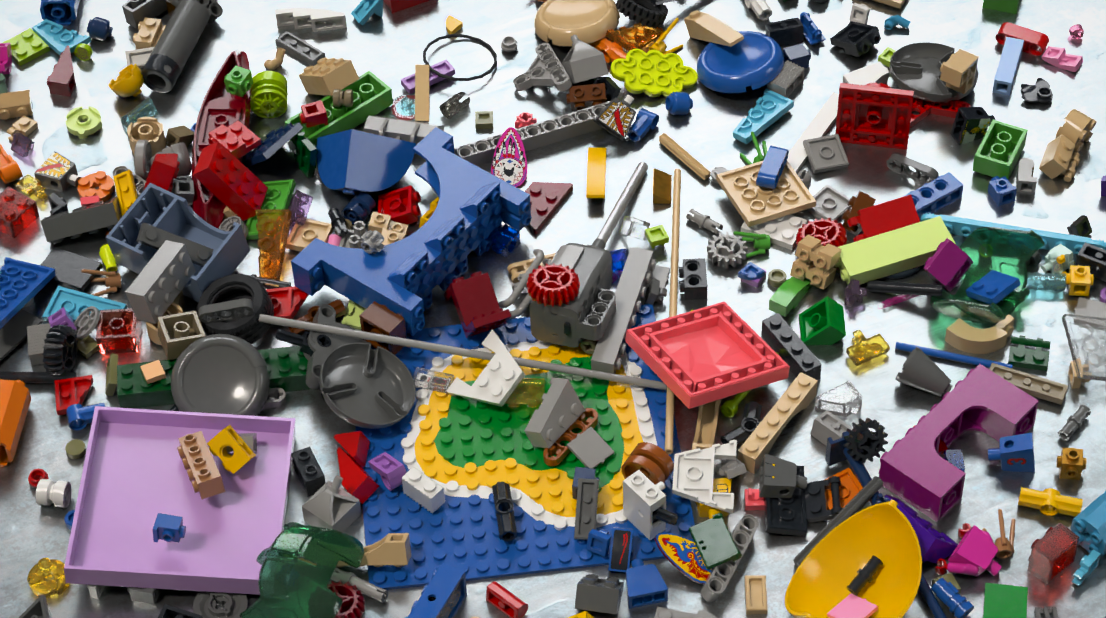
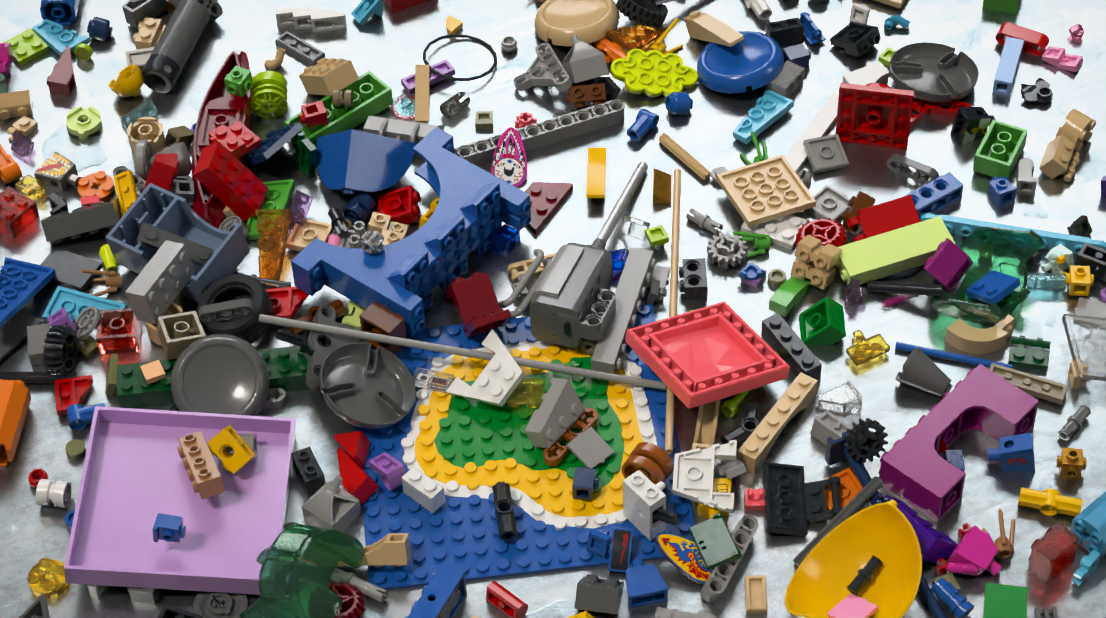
(553, 285): red gear -> none
(586, 508): dark grey tile -> none
(617, 116): torso -> none
(772, 167): beam -> none
(779, 478): dark grey torso -> none
(959, 71): tan brick -> none

